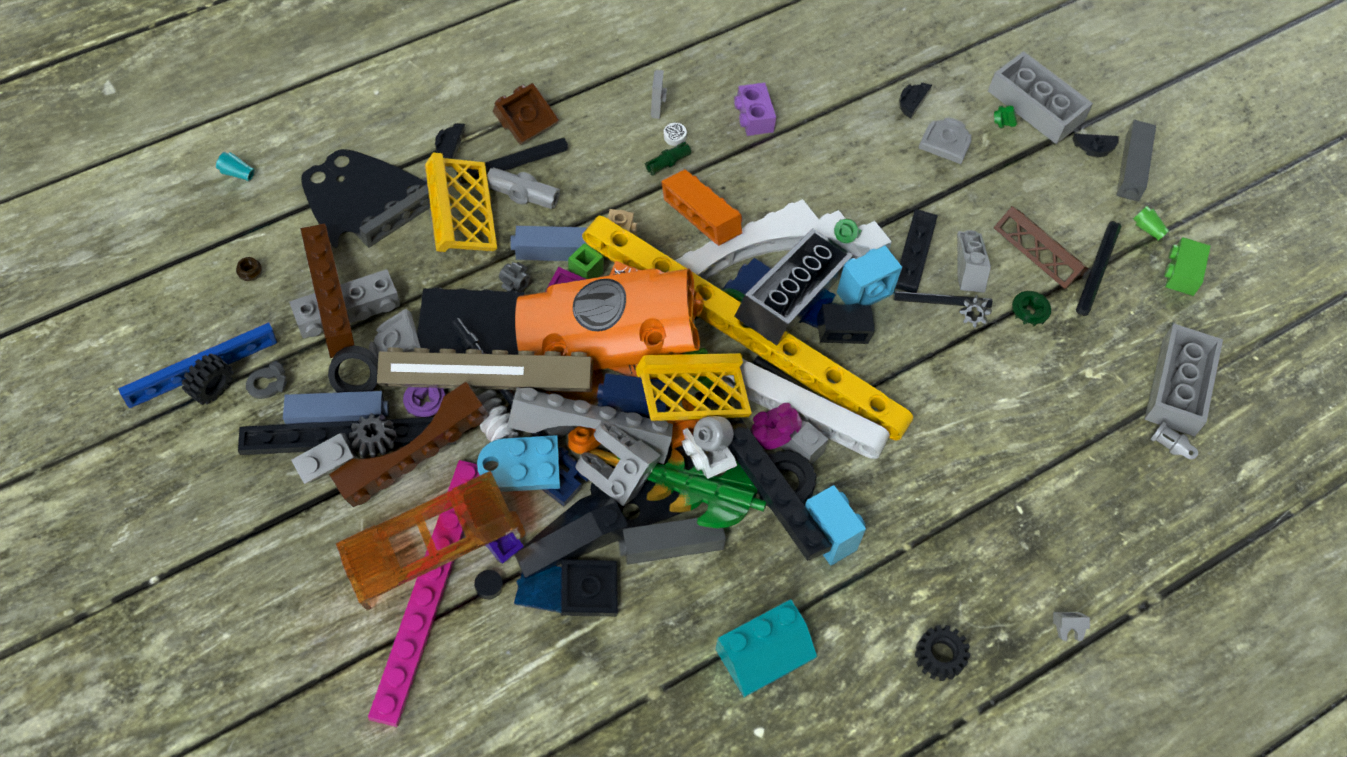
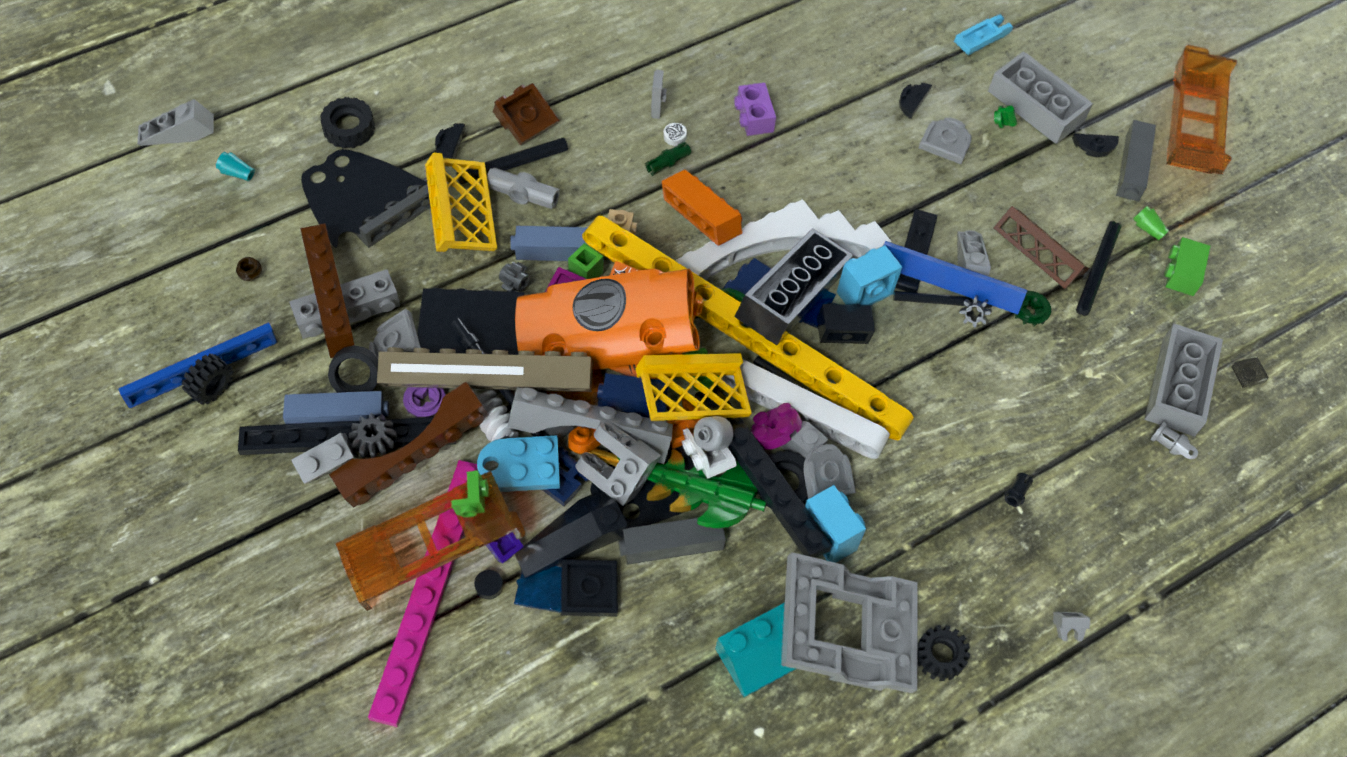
(182, 124): none -> light grey slope
(274, 371): dark grey piece -> none
(347, 137): none -> black tyre
(477, 491): none -> bright green bracket
(827, 467): none -> light grey tile
(846, 231): green plate -> none
(887, 633): none -> light grey piece
(958, 279): none -> blue tile
(982, 34): none -> medium azure hinge
(1016, 494): none -> black pin
(1208, 78): none -> clear orange piece
(1250, 372): none -> clear smoke plate

